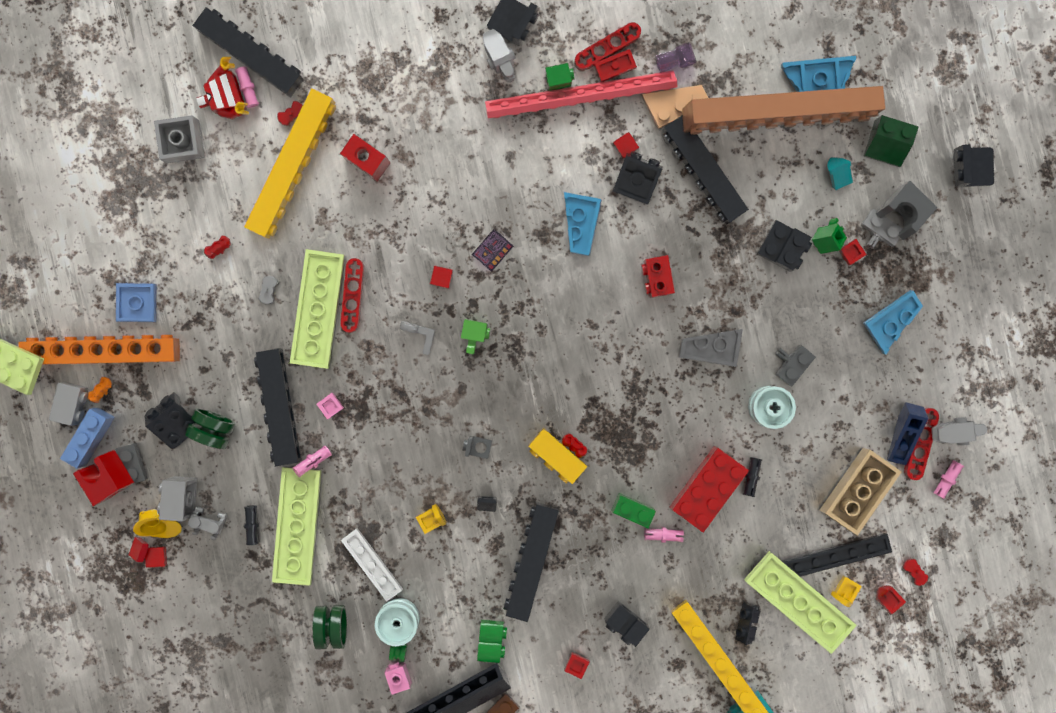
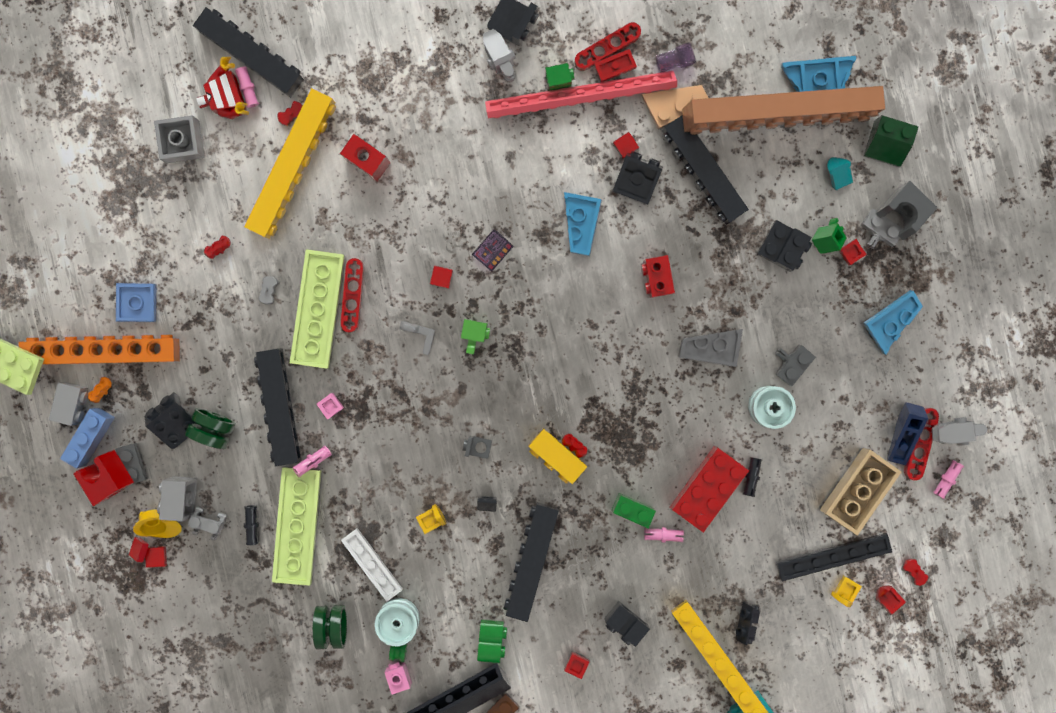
(800, 602): yellowish green plate -> none
(973, 166): black bracket -> none

